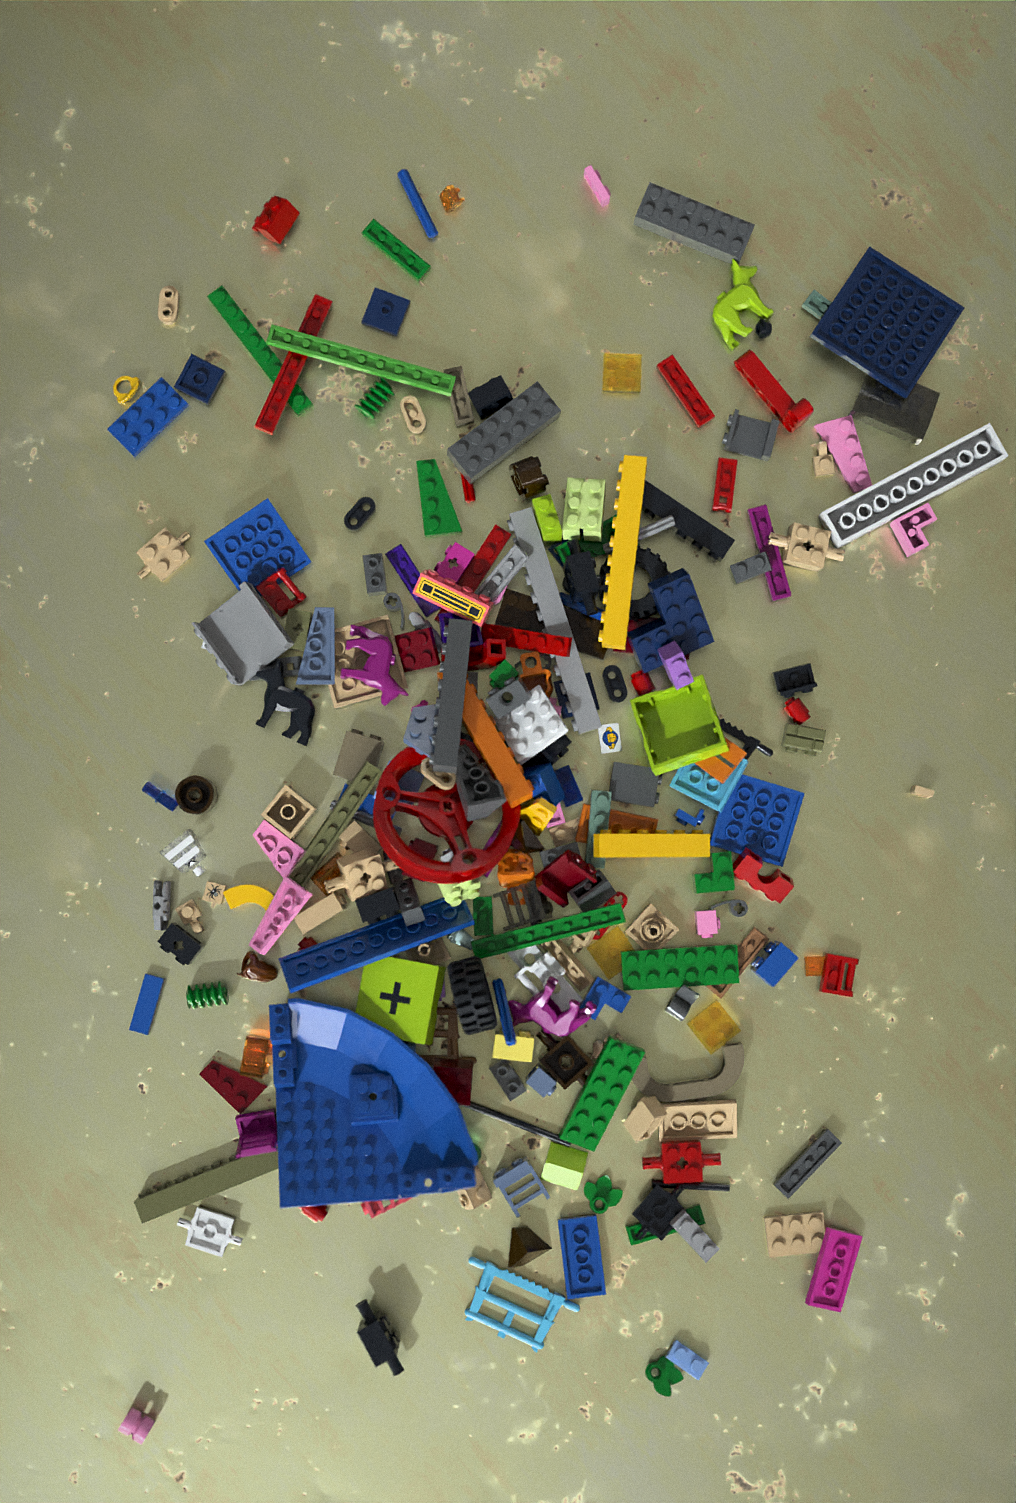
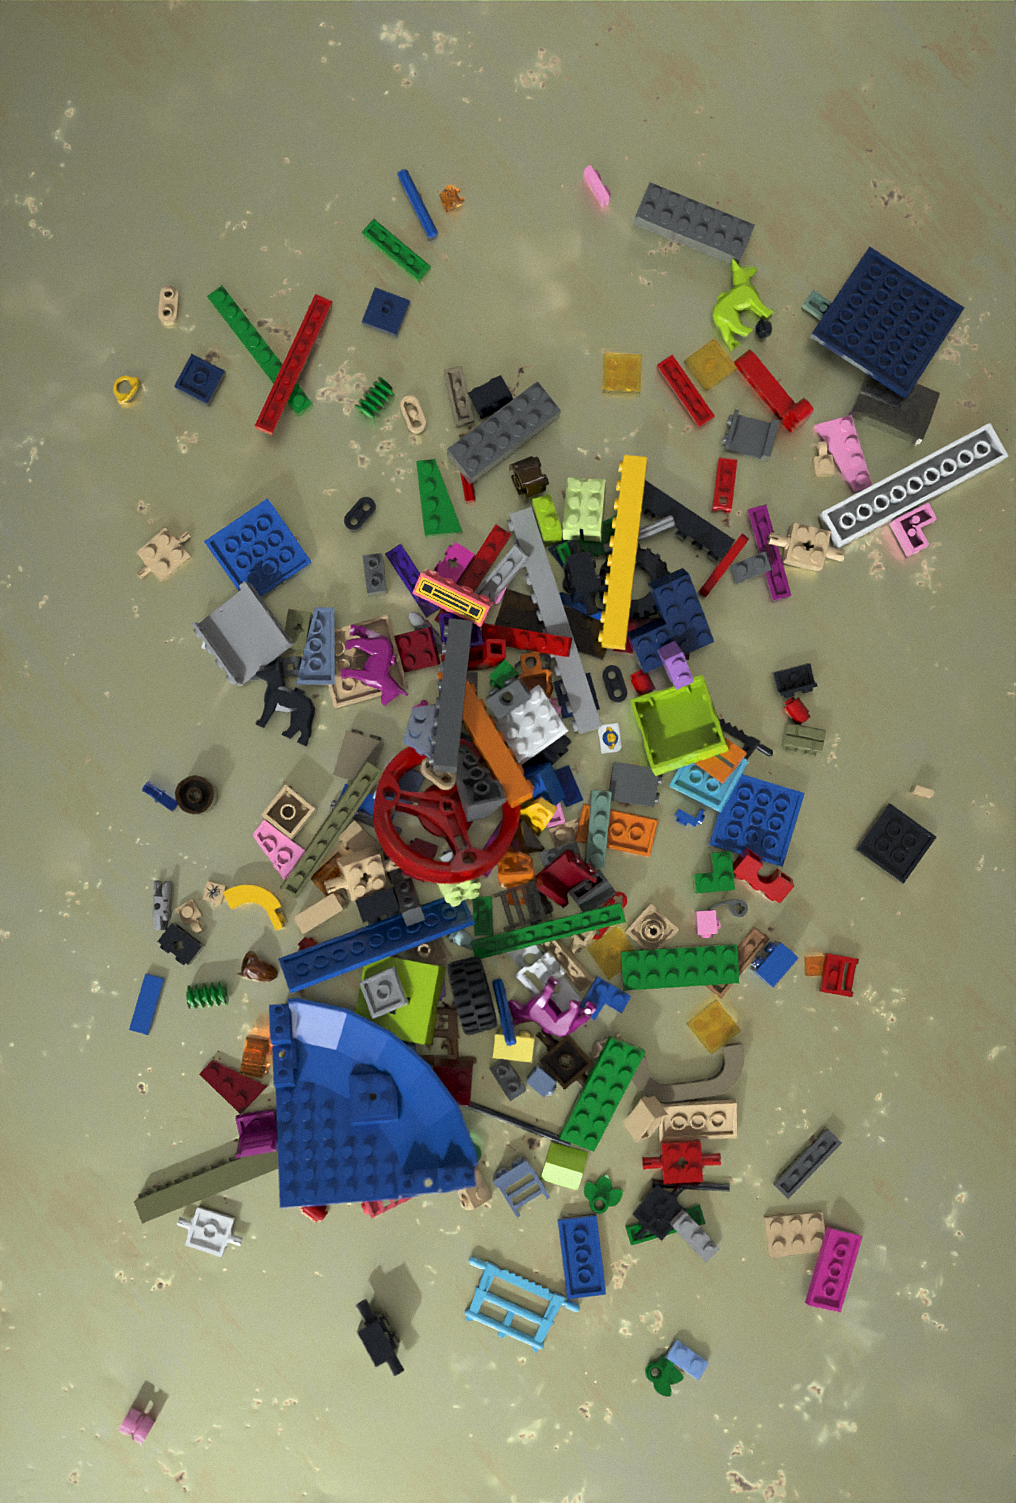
(148, 417): blue plate -> none
(185, 853): clear torso -> none
(275, 595): red plate -> none
(276, 219): red brick -> none
(281, 911): bright pink wing -> none
(361, 360): bright green plate -> none
(384, 992): none -> light grey plate
(397, 607): dark grey panel -> none
(525, 1246): dark brown slope -> none
(651, 845): yellow brick -> none
(681, 1003): dark grey panel -> none
(710, 364): none -> clear yellow plate
(723, 565): none -> red beam
(895, 843): none -> black plate

